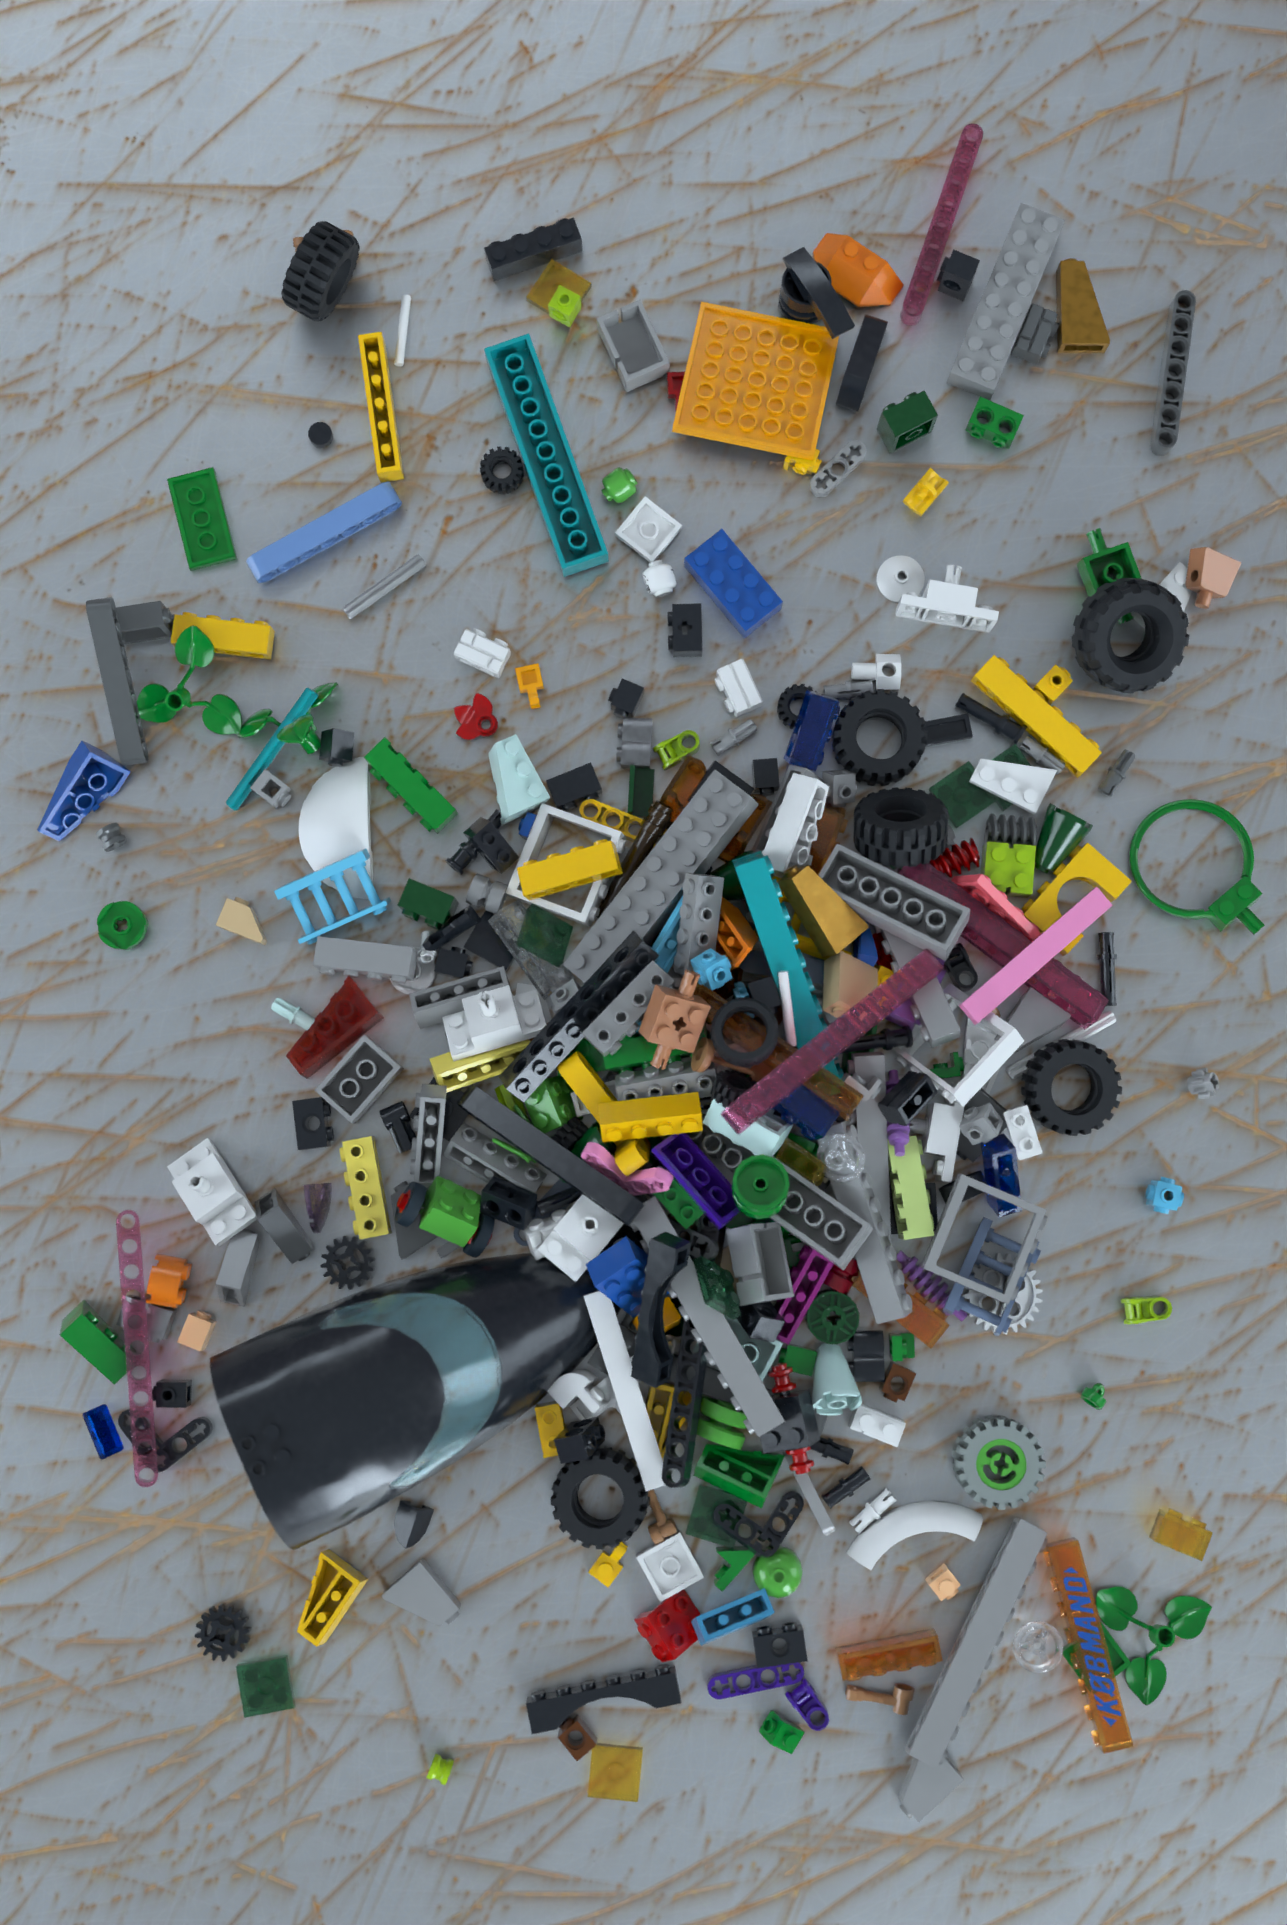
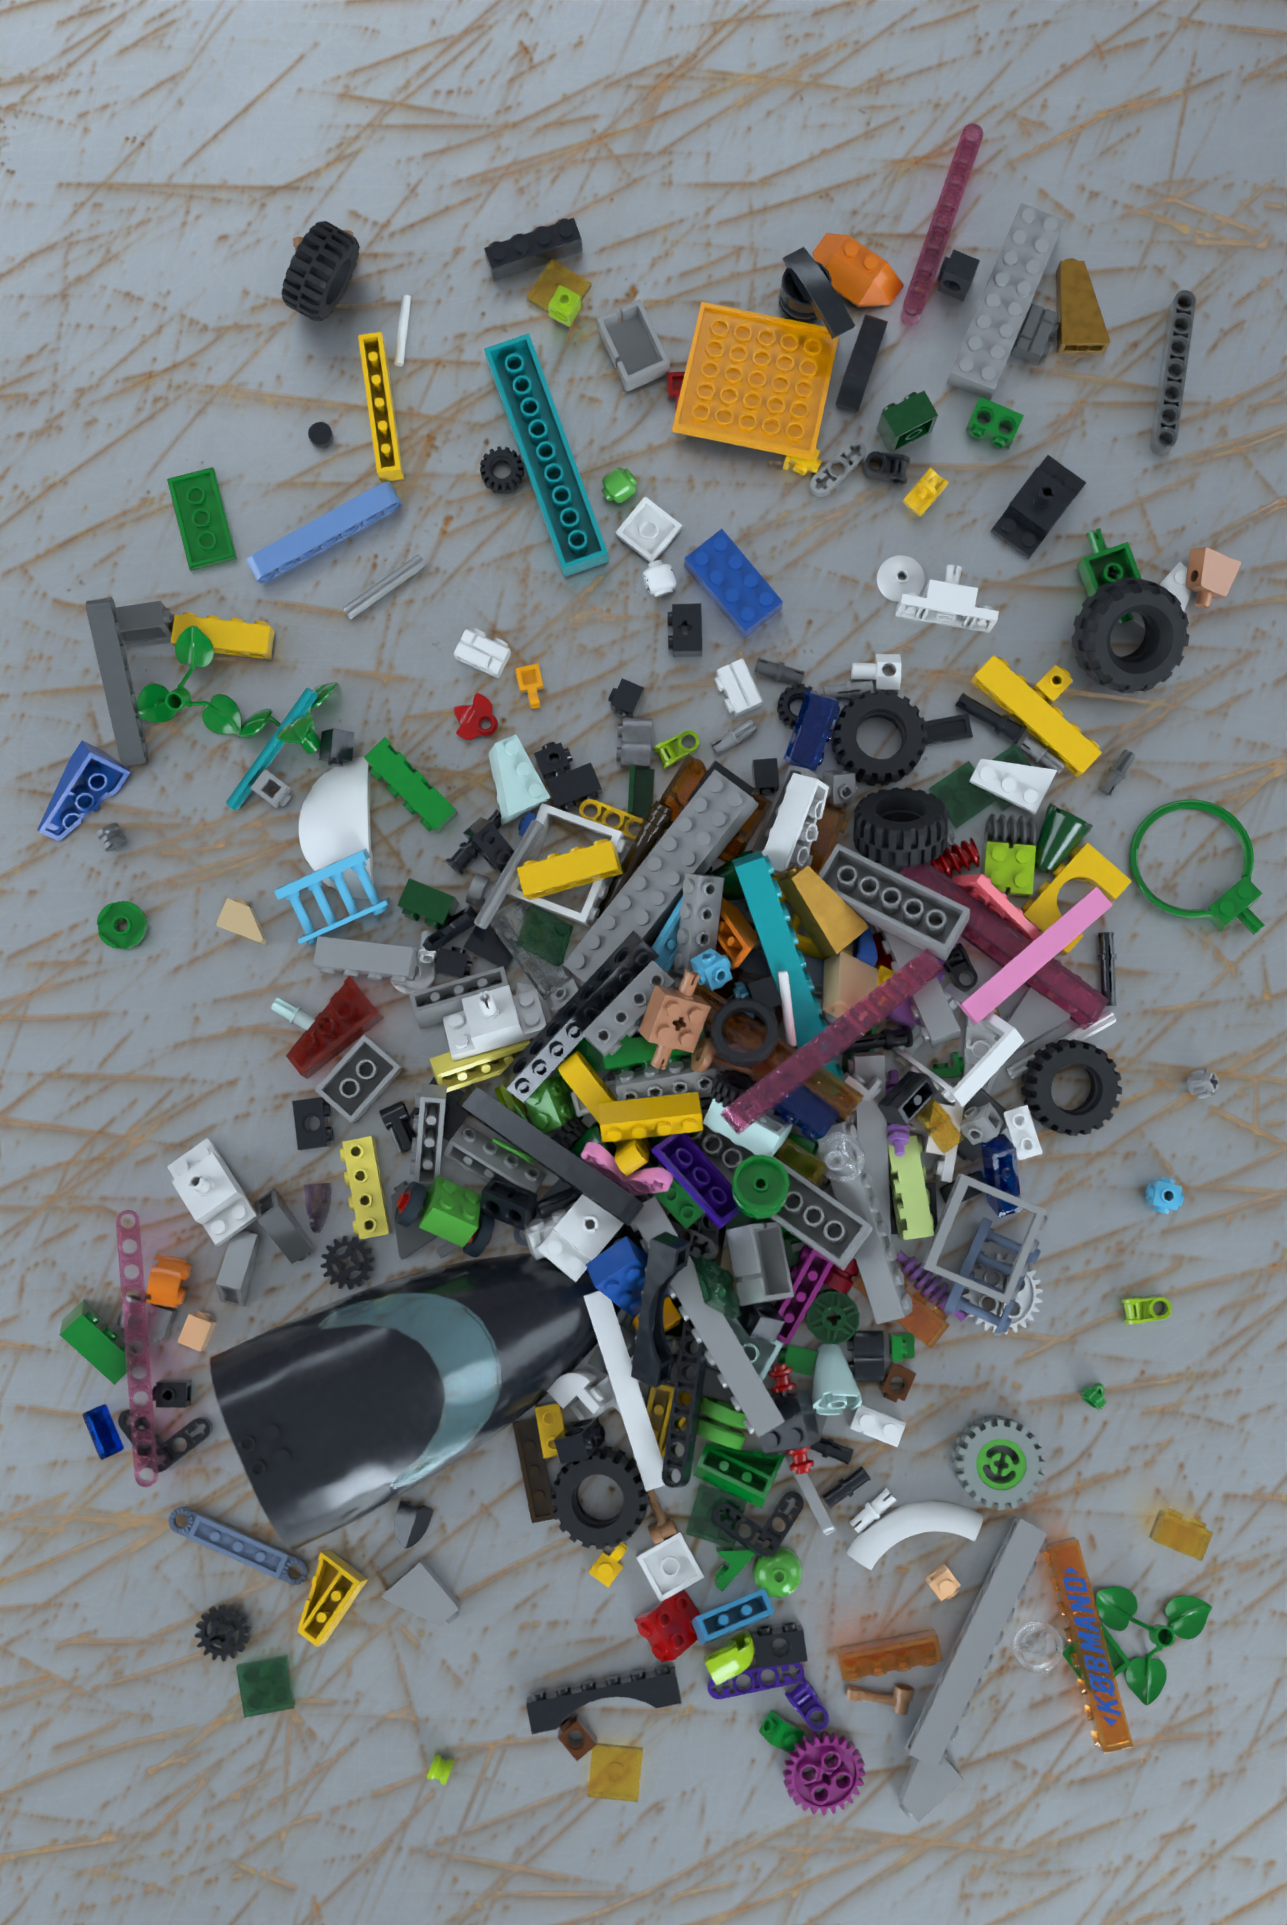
(238, 1545): none -> sand blue plate
(509, 874): none -> light grey axle
(534, 1470): none -> dark brown plate
(547, 754): none -> black brick
(732, 1658): none -> lime brick
(779, 671): none -> dark grey pin
(834, 1790): none -> magenta gear
(891, 470): none -> black piece
(939, 1126): none -> clear yellow slope
(1038, 506): none -> black brick

